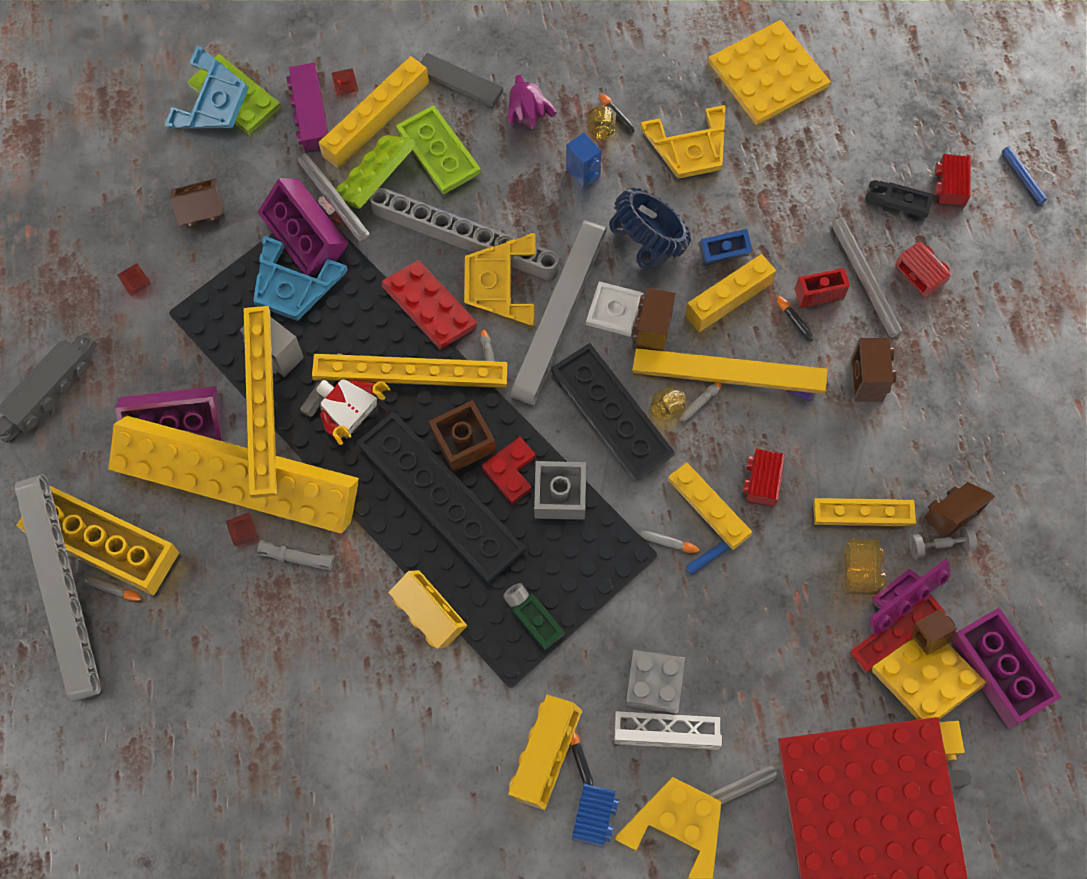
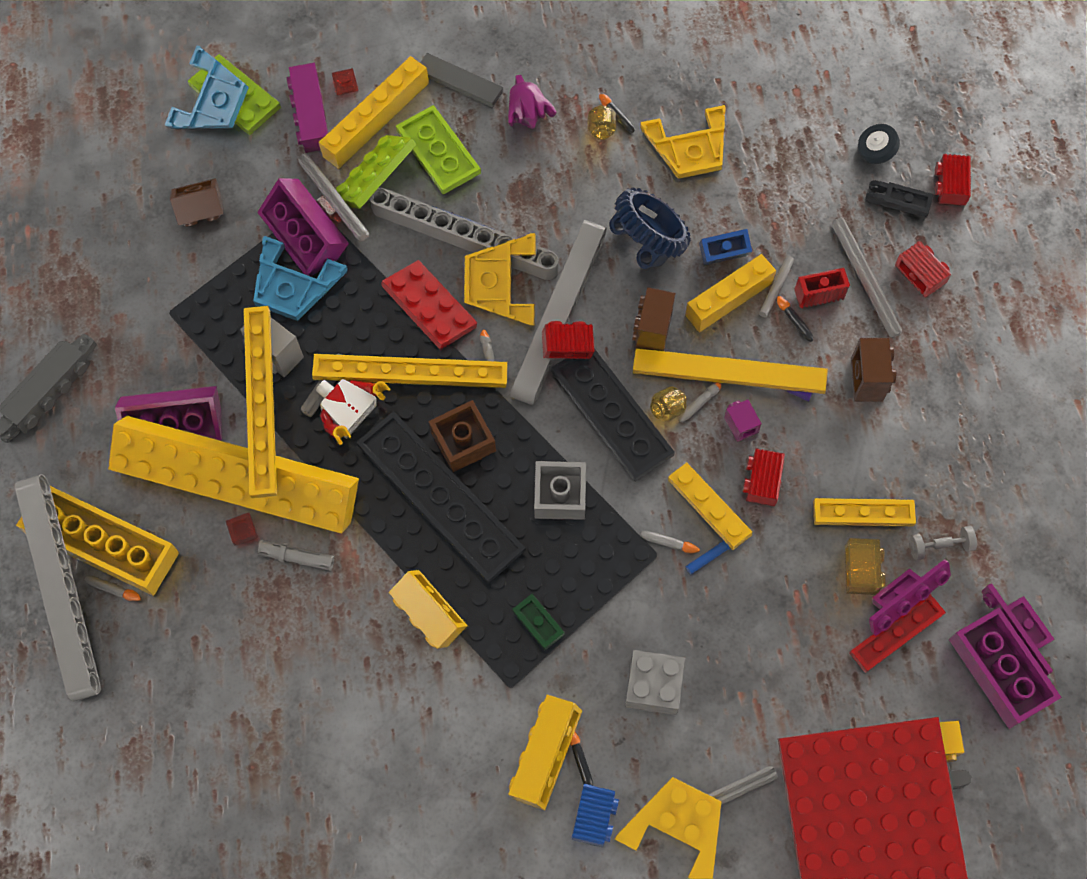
(133, 279): clear red plate -> none
(504, 470): red plate -> none
(516, 595): light grey axle -> none
(568, 340): none -> red brick
(583, 160): blue brick -> none
(614, 309): white tile -> none
(691, 740): white fence -> none
(742, 420): none -> magenta brick
(768, 72): yellow plate -> none
(776, 286): none -> light grey bar
(878, 143): none -> black wheel
(928, 683): yellow plate -> none
(934, 631): reddish brown brick -> none
(958, 508): reddish brown slope -> none
(1024, 175): blue bar -> none
(1024, 621): none -> magenta bracket

